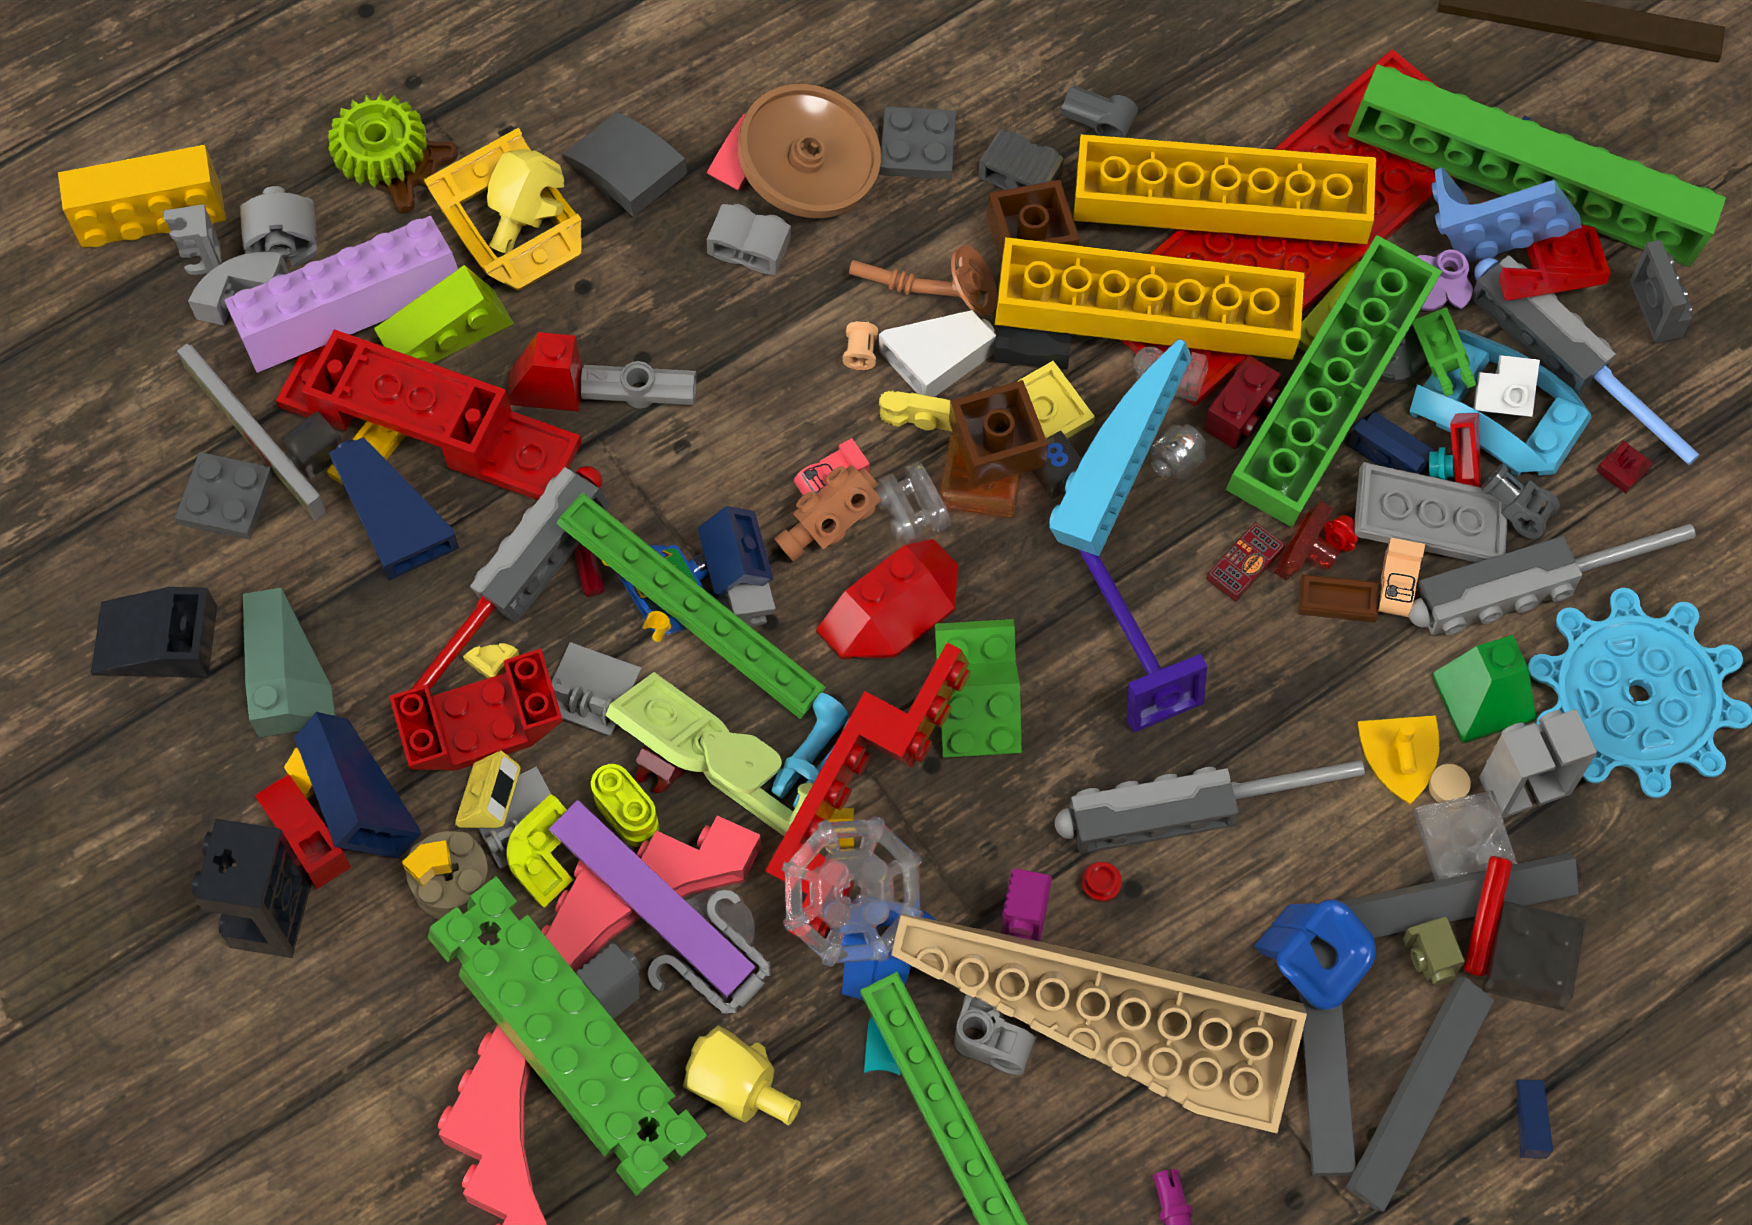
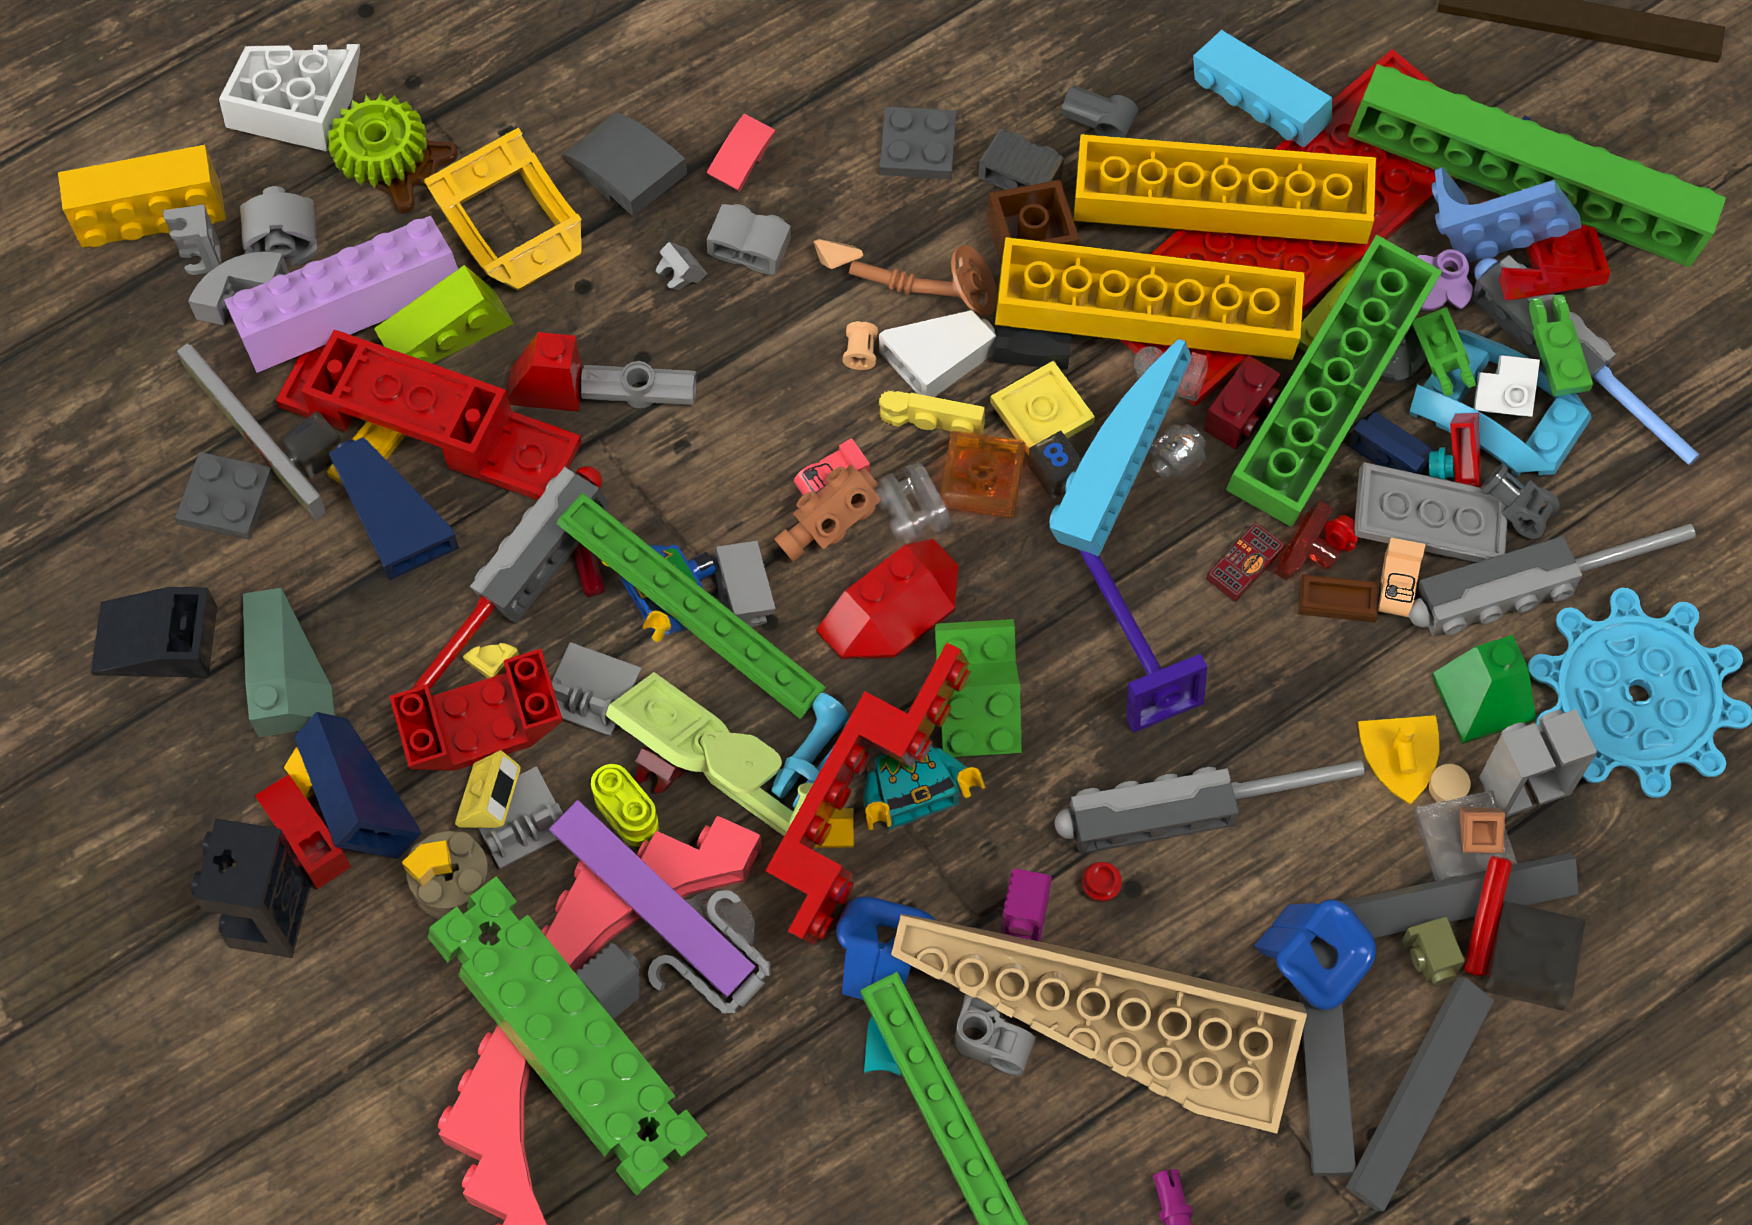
(290, 92): none -> white wedge
(516, 194): light yellow piece -> none
(531, 850): neon yellow plate -> none
(683, 263): none -> light grey tile
(734, 549): dark blue panel -> none
(736, 1077): light yellow piece -> none
(808, 151): medium nougat dish -> none
(835, 873): clear plate -> none
(836, 254): none -> light nougat slope
(907, 794): none -> torso
(998, 433): reddish brown brick -> none
(1262, 88): none -> medium azure brick
(1482, 829): none -> nougat slope
(1533, 1120): dark blue piece -> none
(1559, 348): none -> bright green hinge
(1624, 466): dark red tile -> none
(1661, 294): dark grey plate -> none

